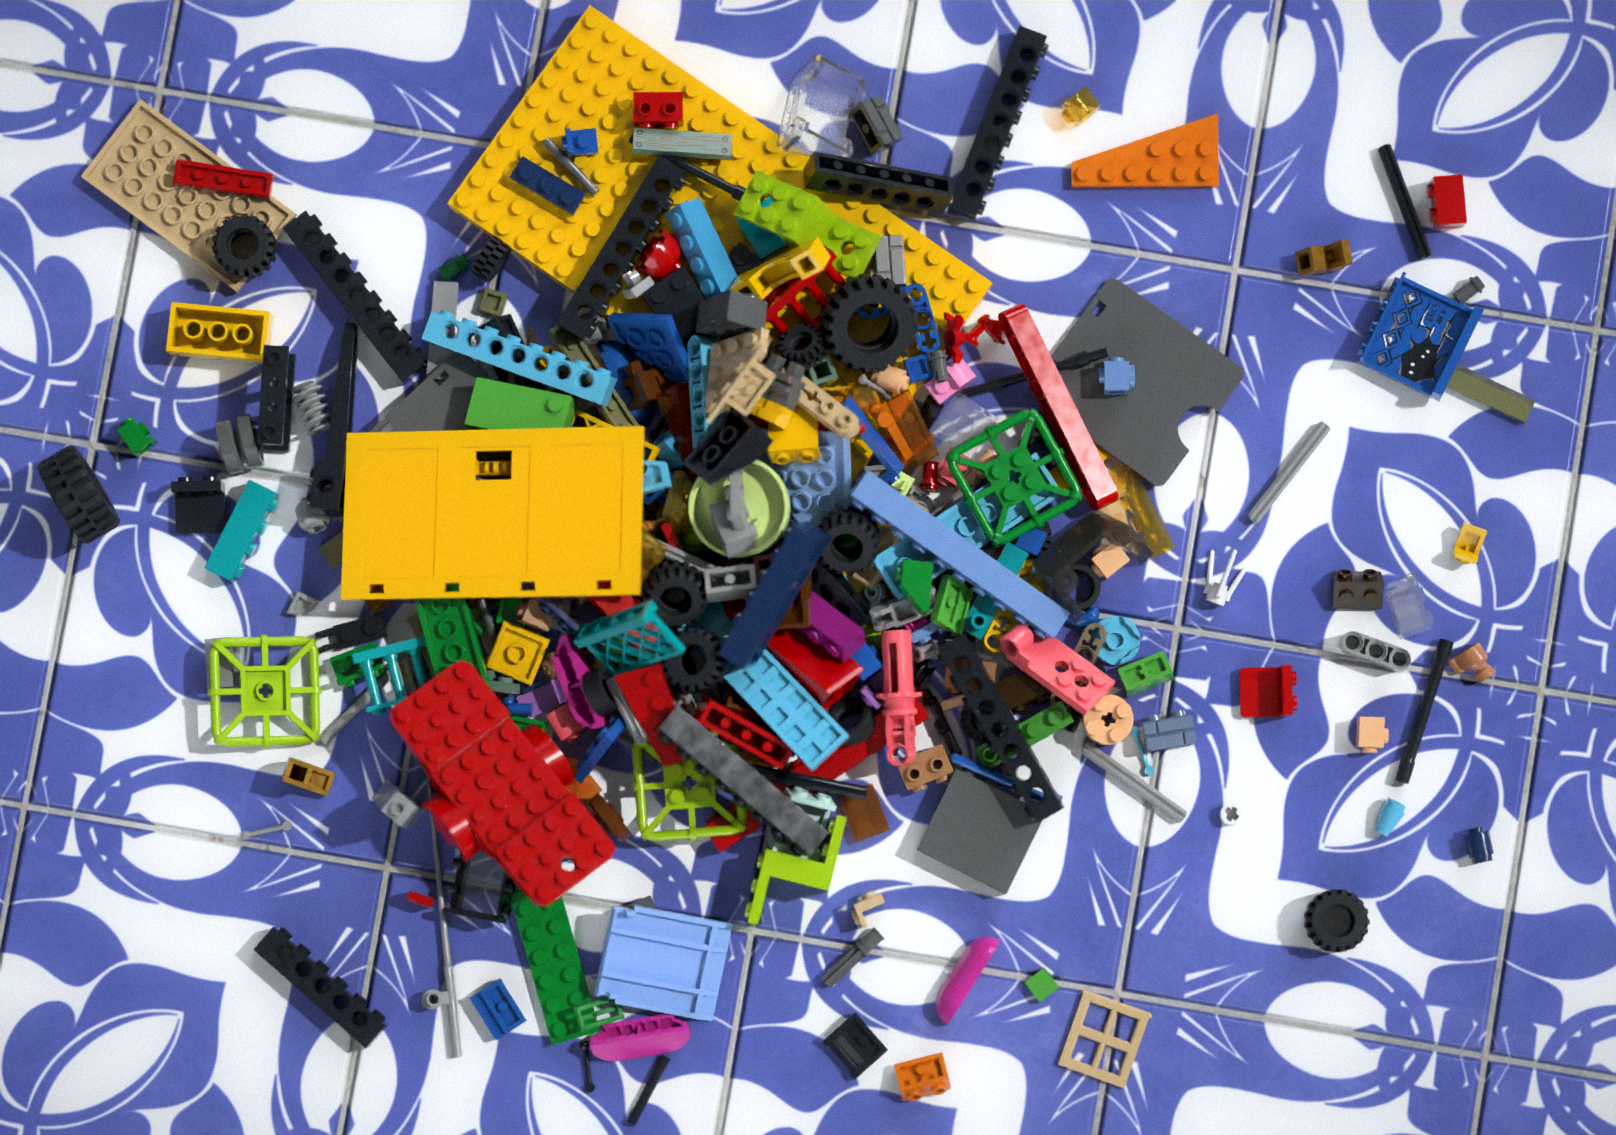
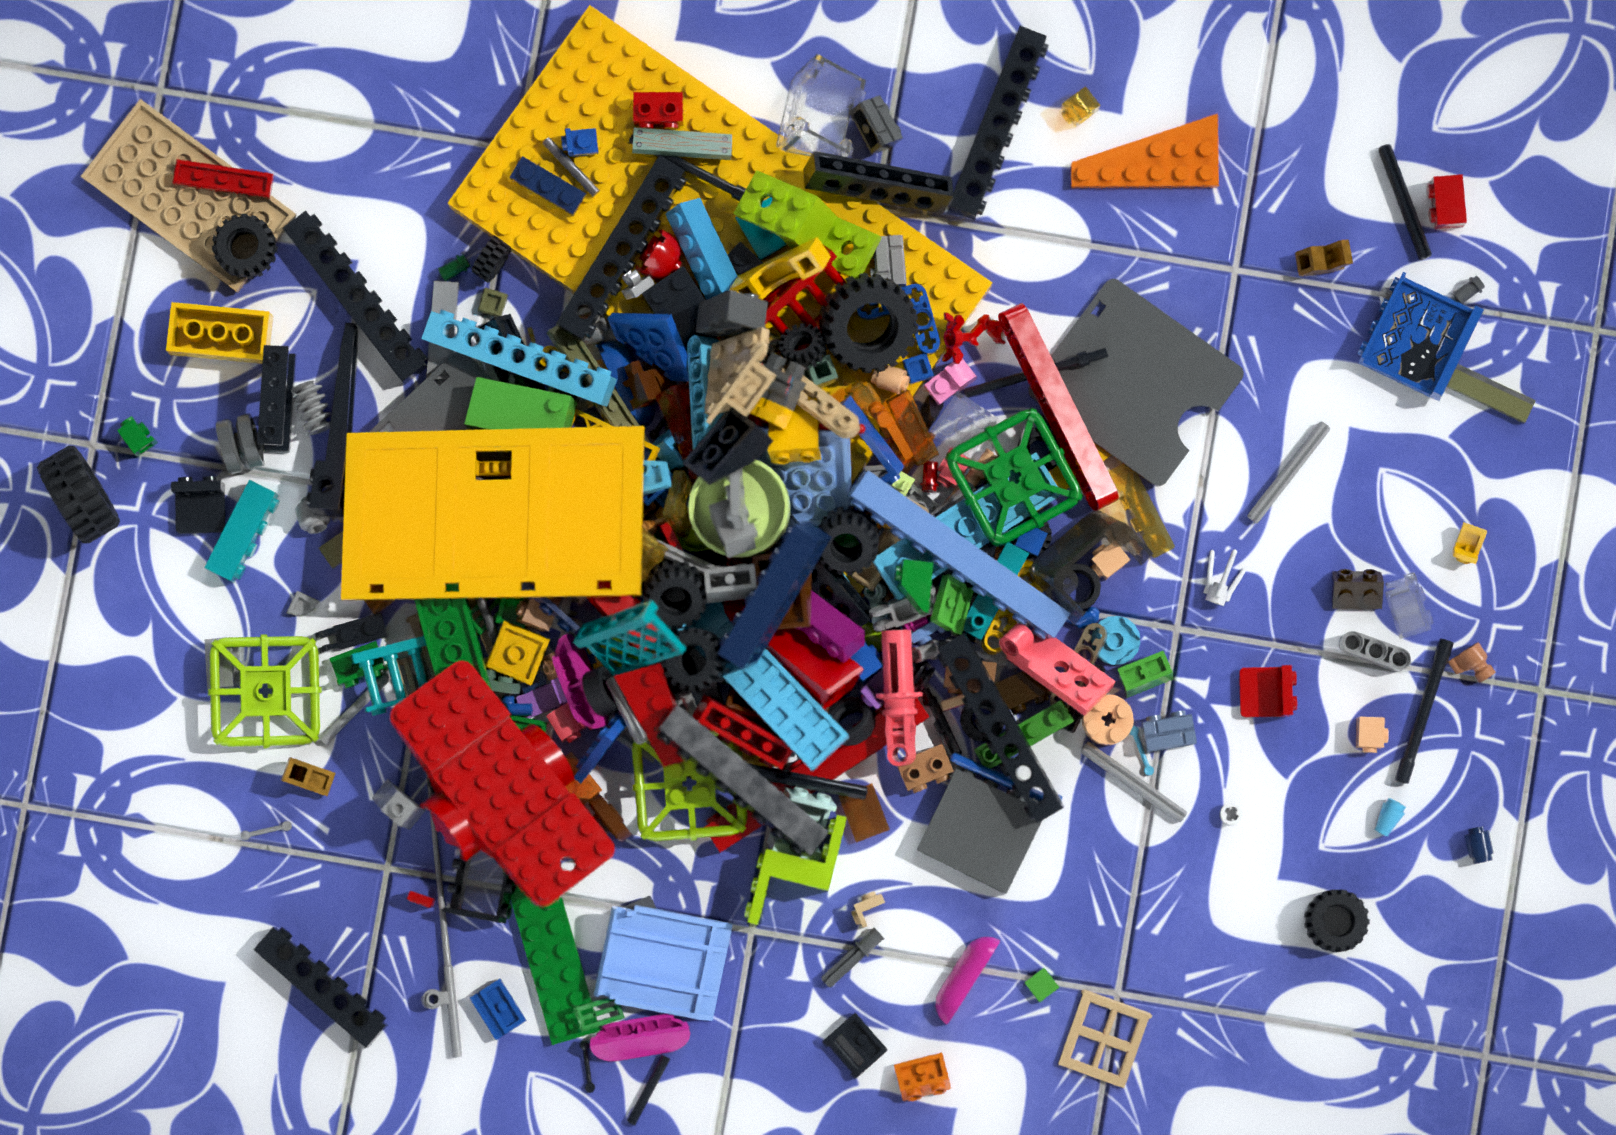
(863, 380): light grey hinge -> none
(939, 366): dark grey pin -> none
(1117, 376): medium blue brick -> none

